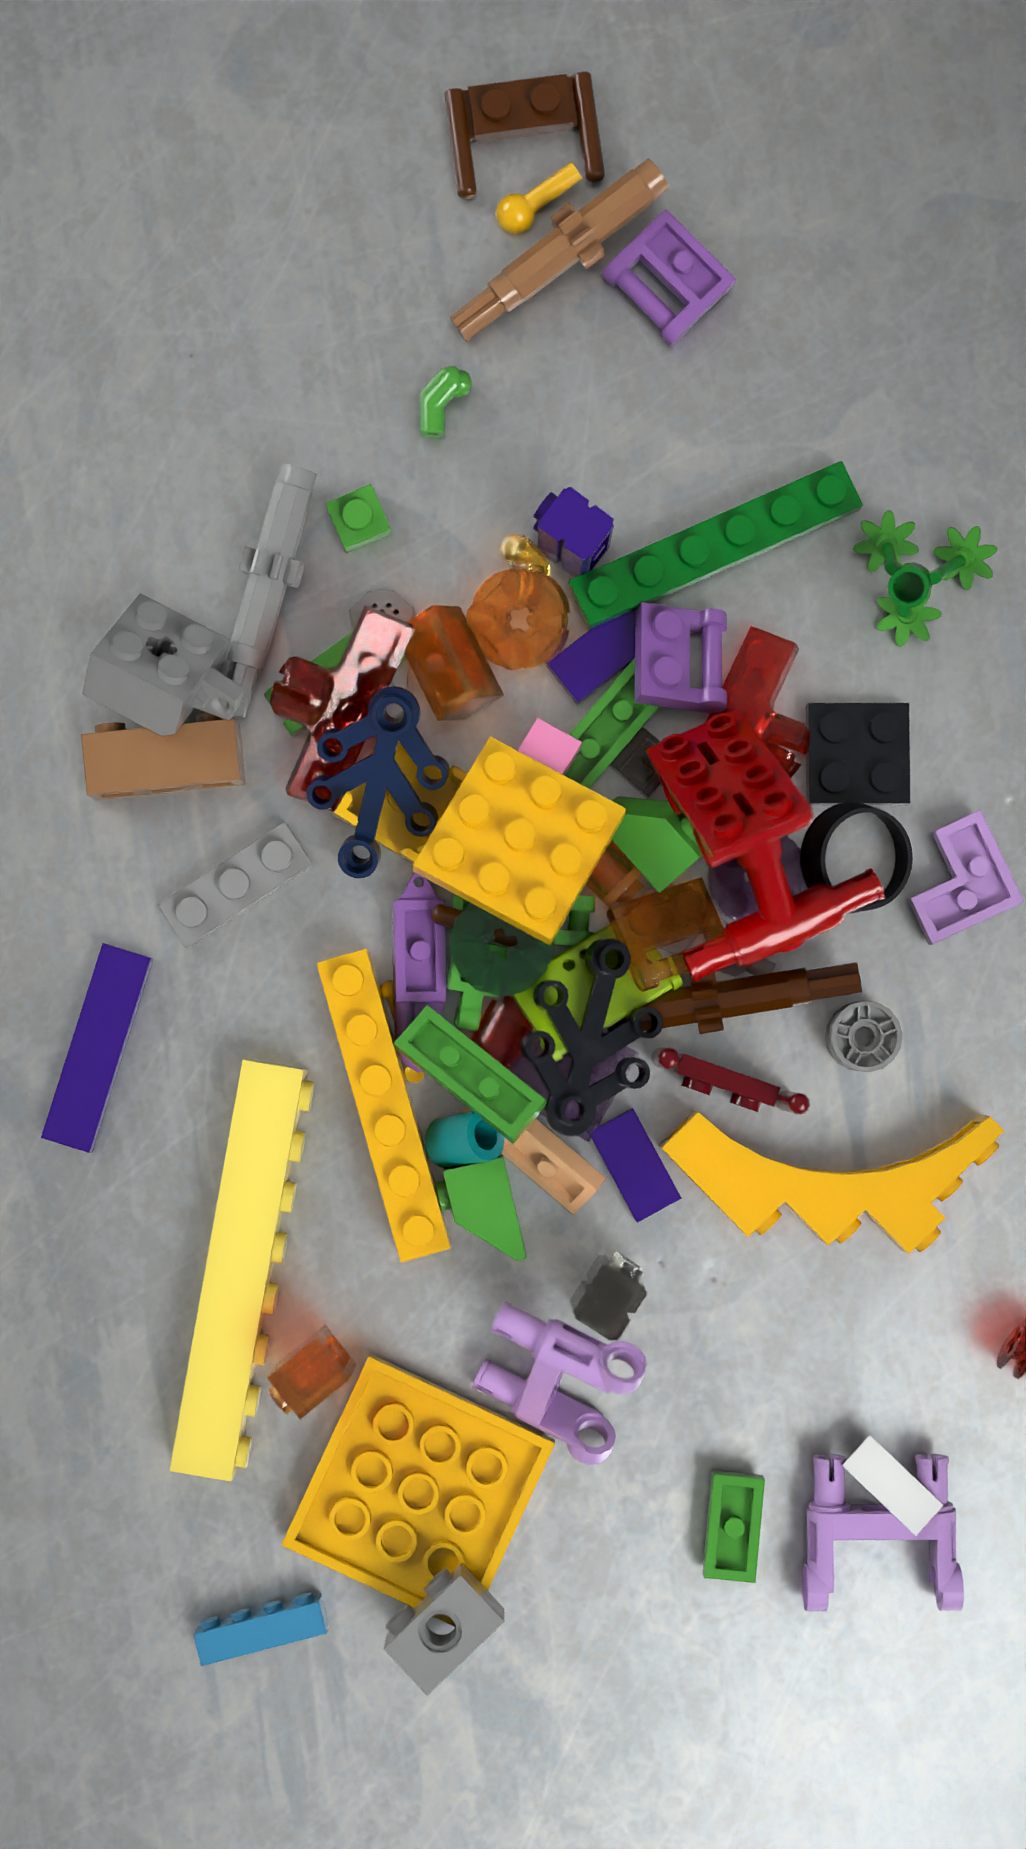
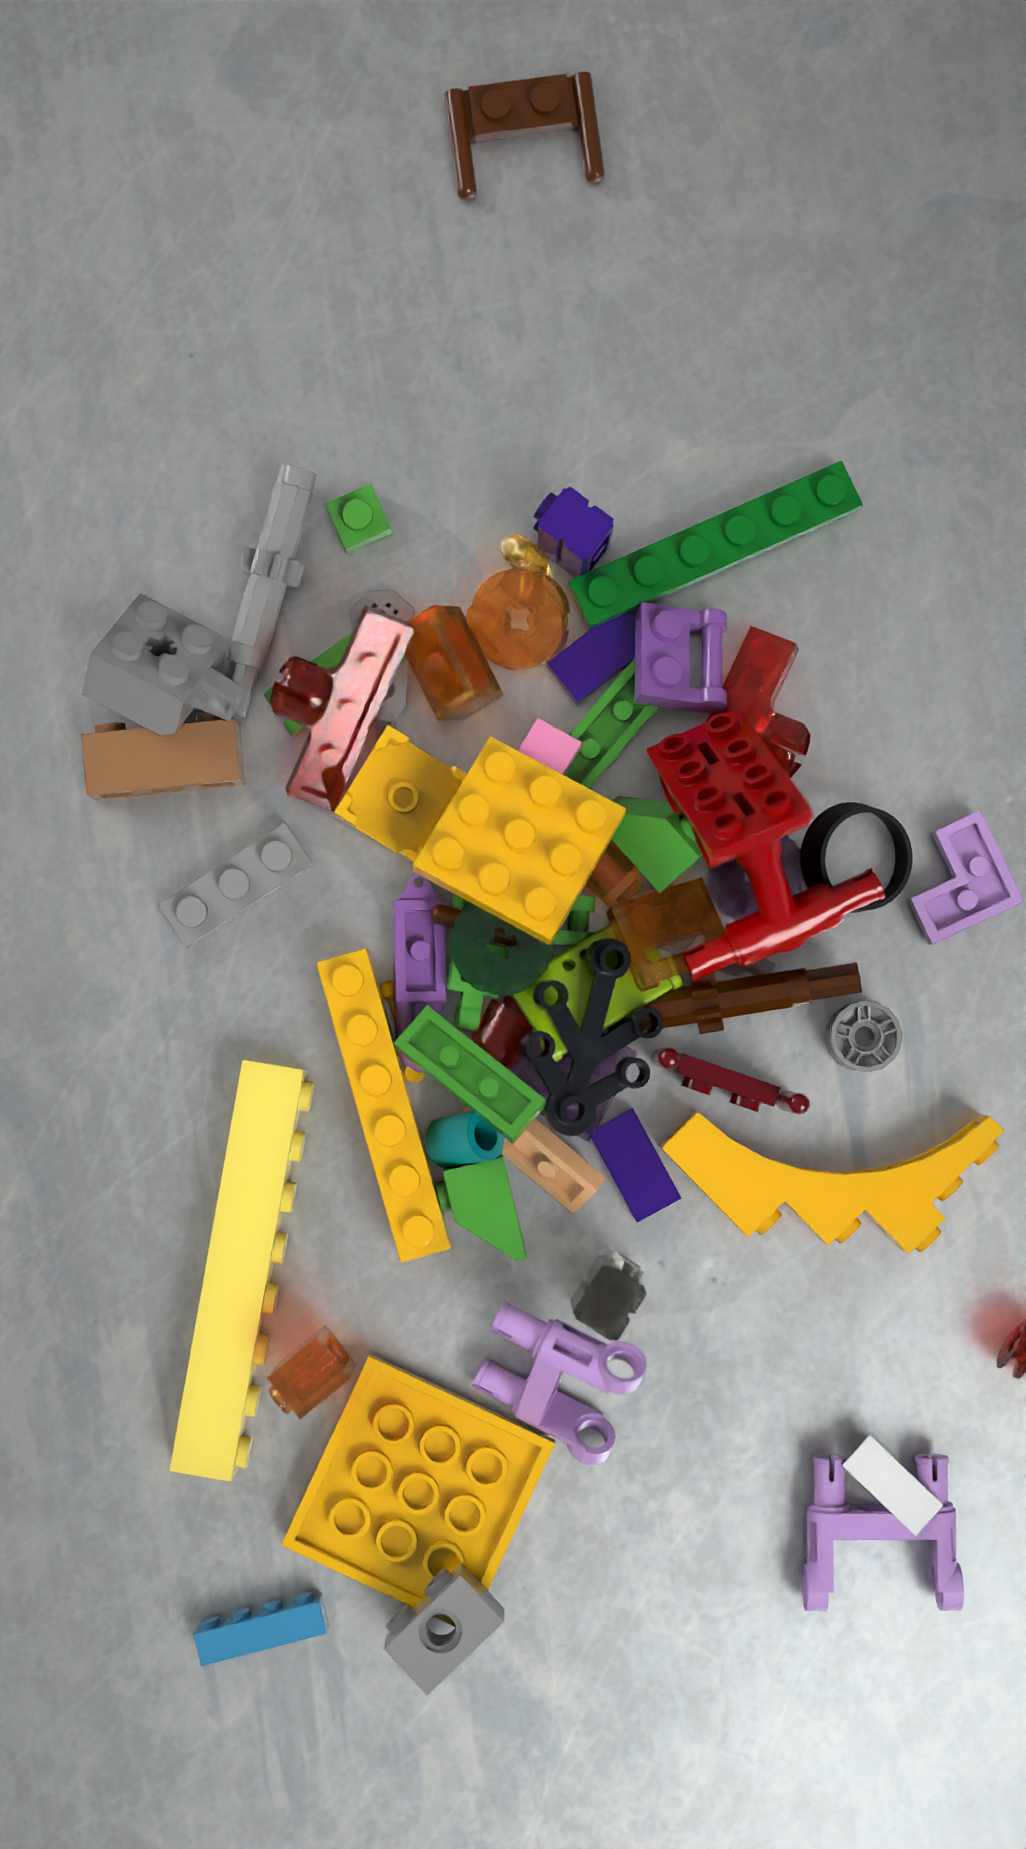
(97, 1048): dark purple tile -> none
(380, 773): dark blue plant -> none
(444, 386): bright green arm -> none
(517, 211): yellow bar -> none
(573, 240): medium nougat piece -> none
(635, 766): clear smoke tile -> none
(680, 265): medium lavender plate -> none
(733, 1526): bright green plate -> none
(858, 753): black plate -> none
(912, 582): bright green plant -> none

